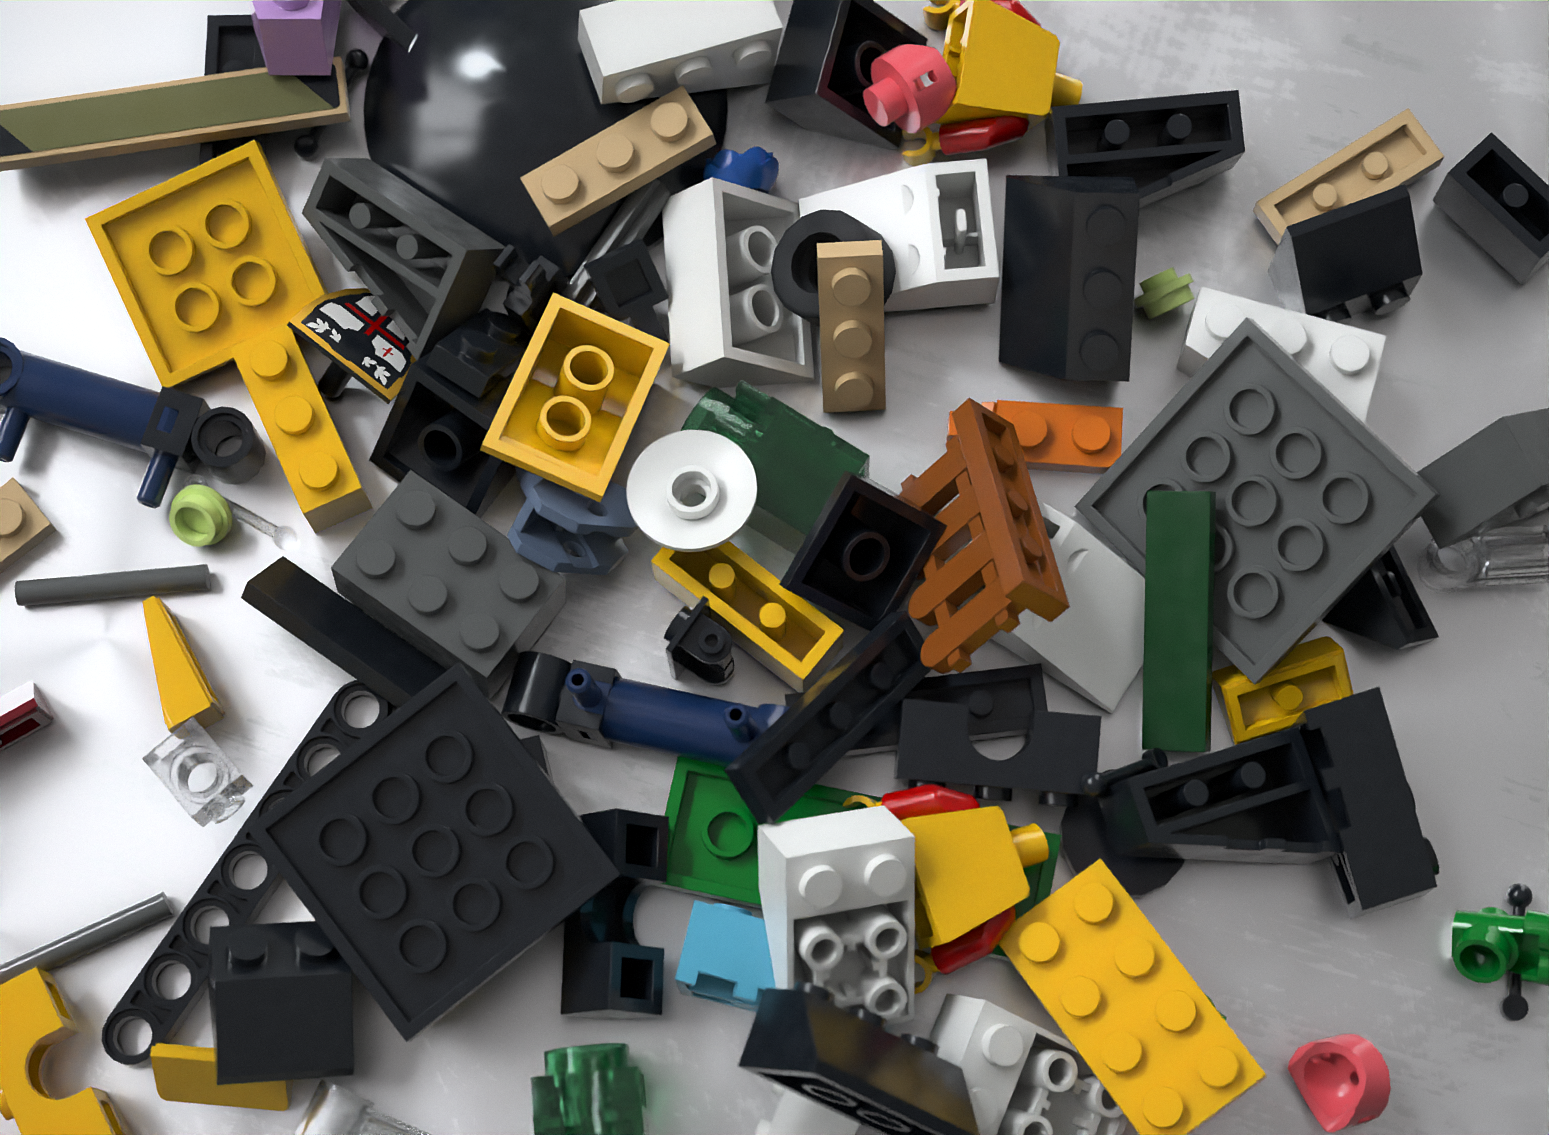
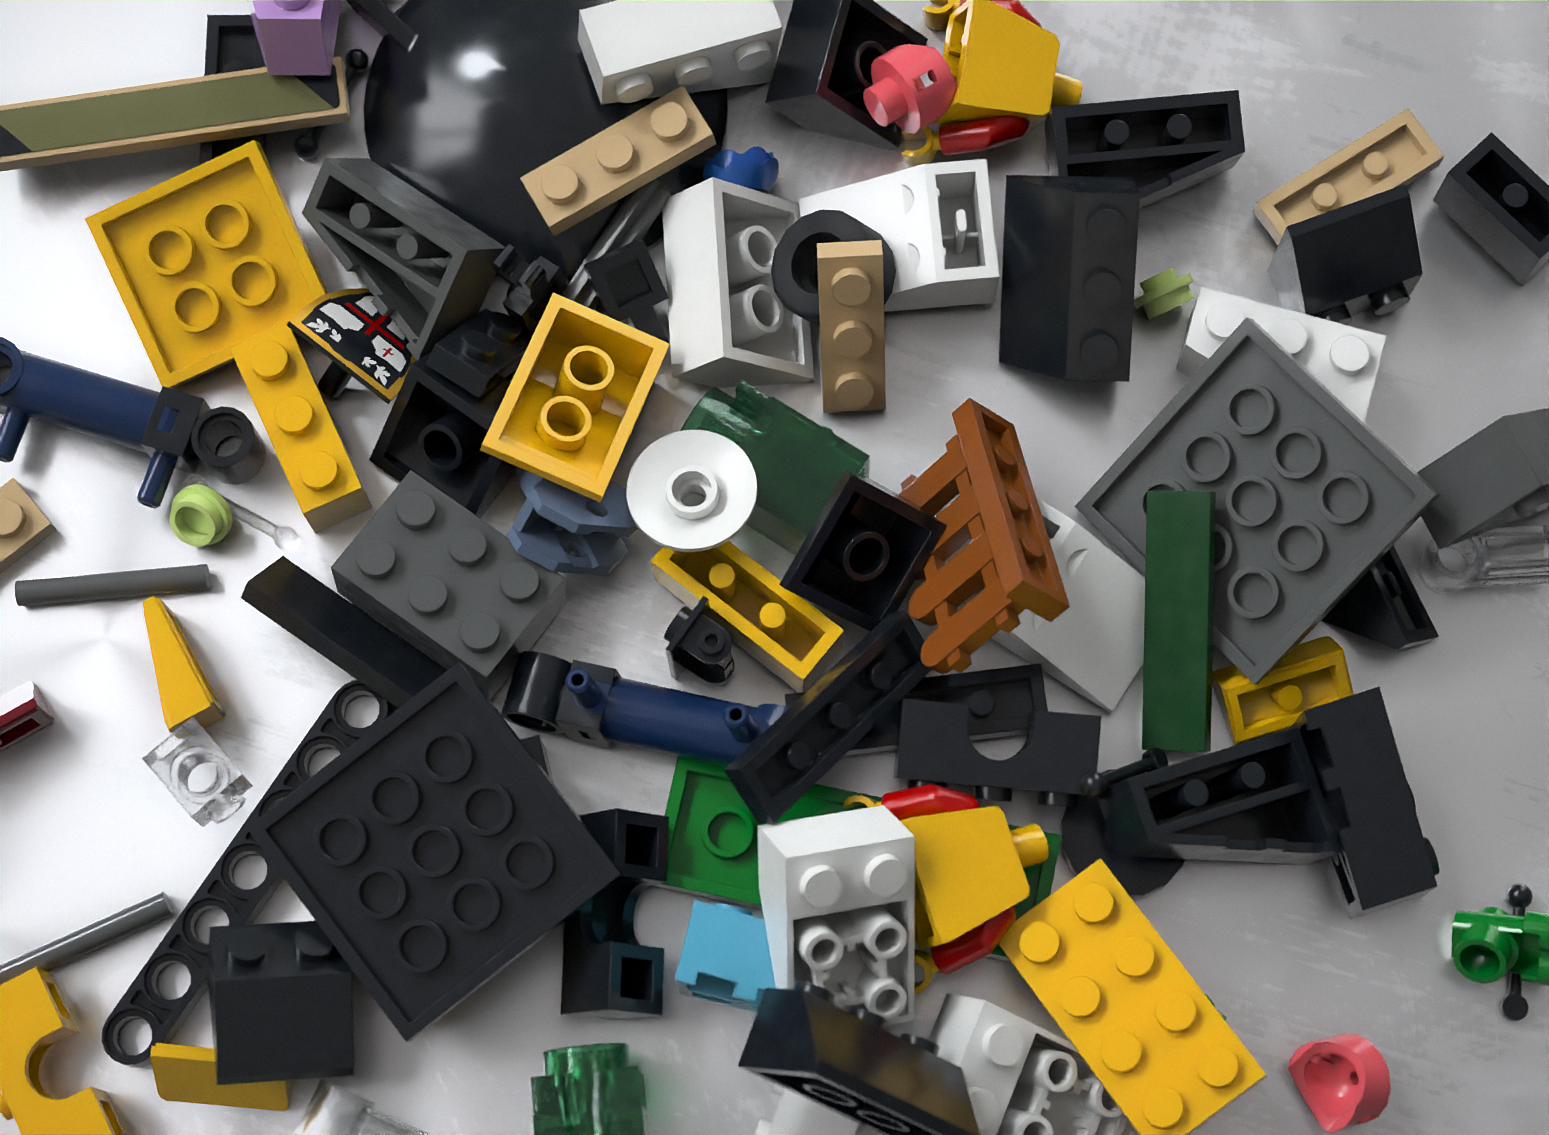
(1061, 434): orange hinge -> none

